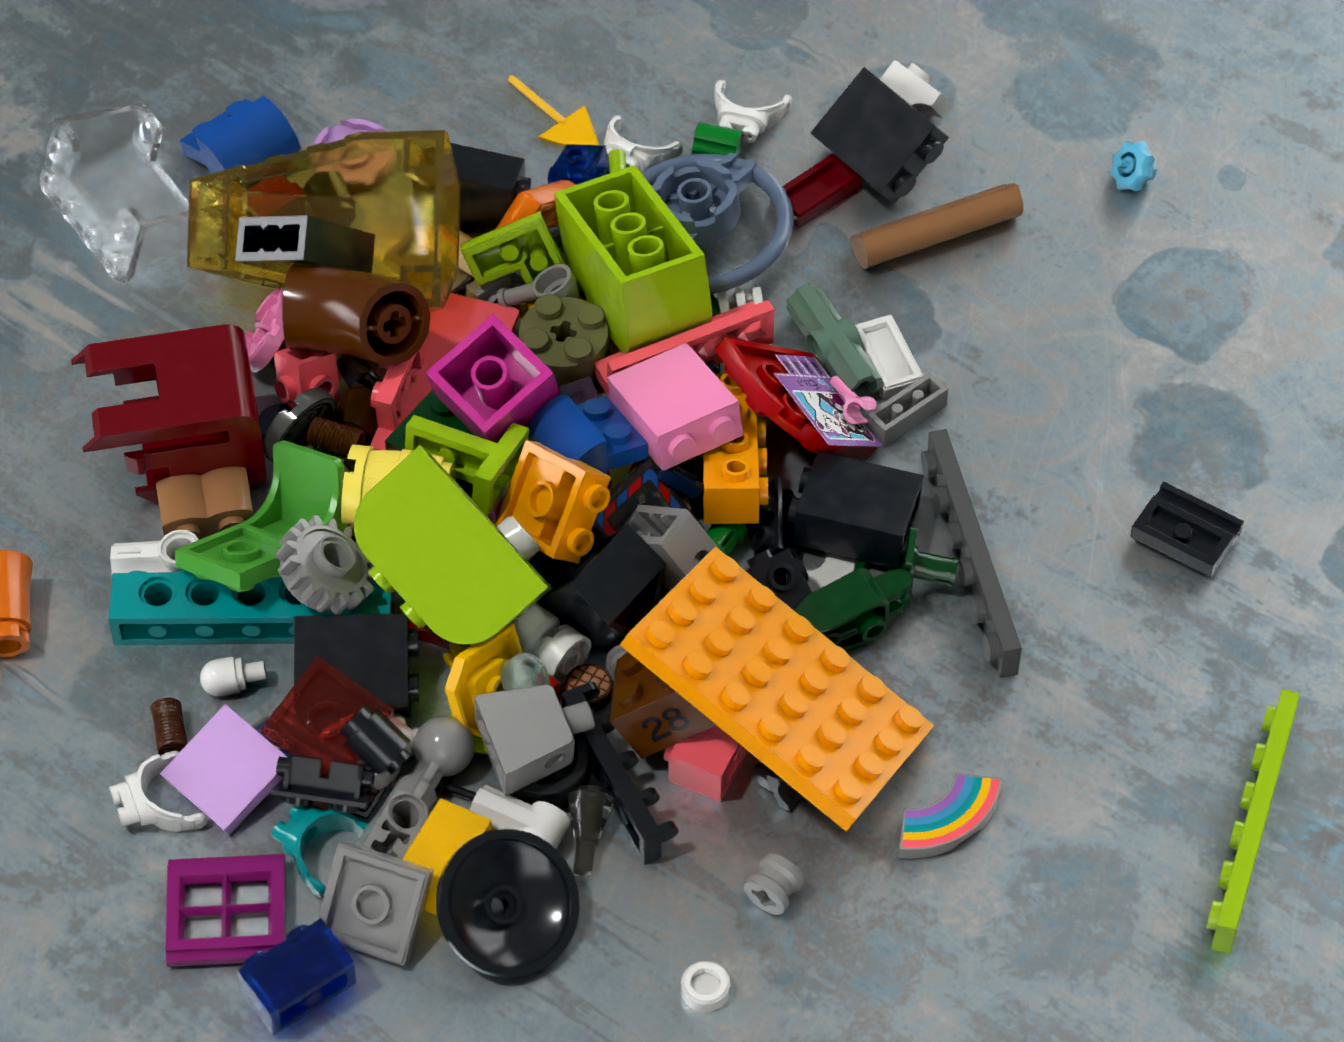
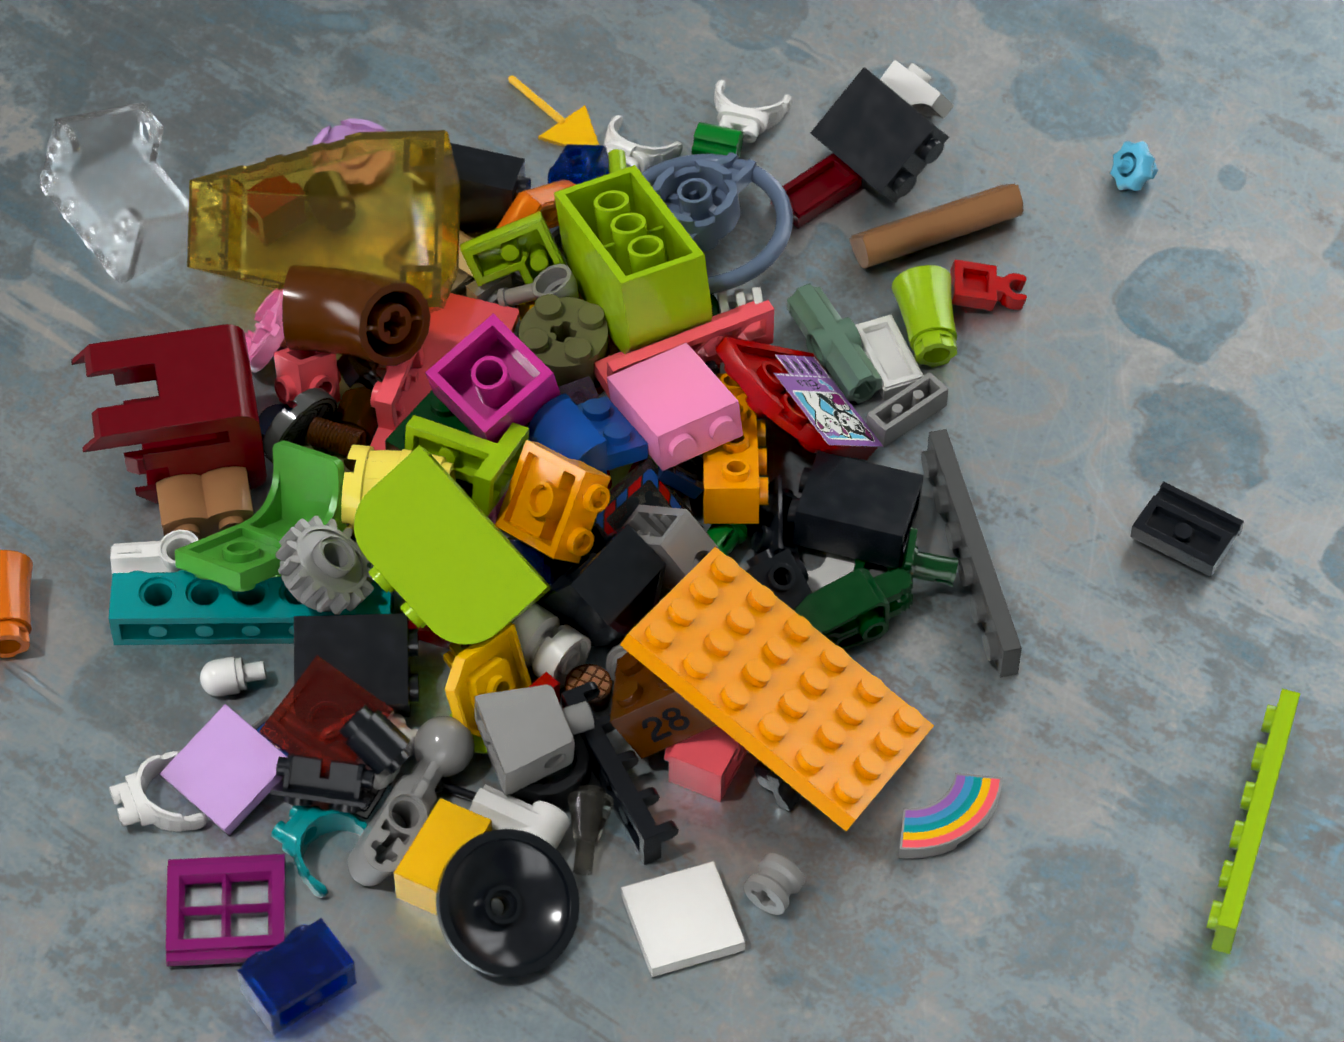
(176, 723): reddish brown piece -> none
(241, 136): blue brick -> none
(302, 240): black brick -> none
(375, 902): light grey tile -> none
(519, 537): white tile -> none
(523, 671): clear light blue tile -> none
(682, 919): none -> white tile
(705, 986): white tile -> none
(852, 402): bright pink hand -> none
(927, 312): none -> lime plant
(980, 287): none -> red plate

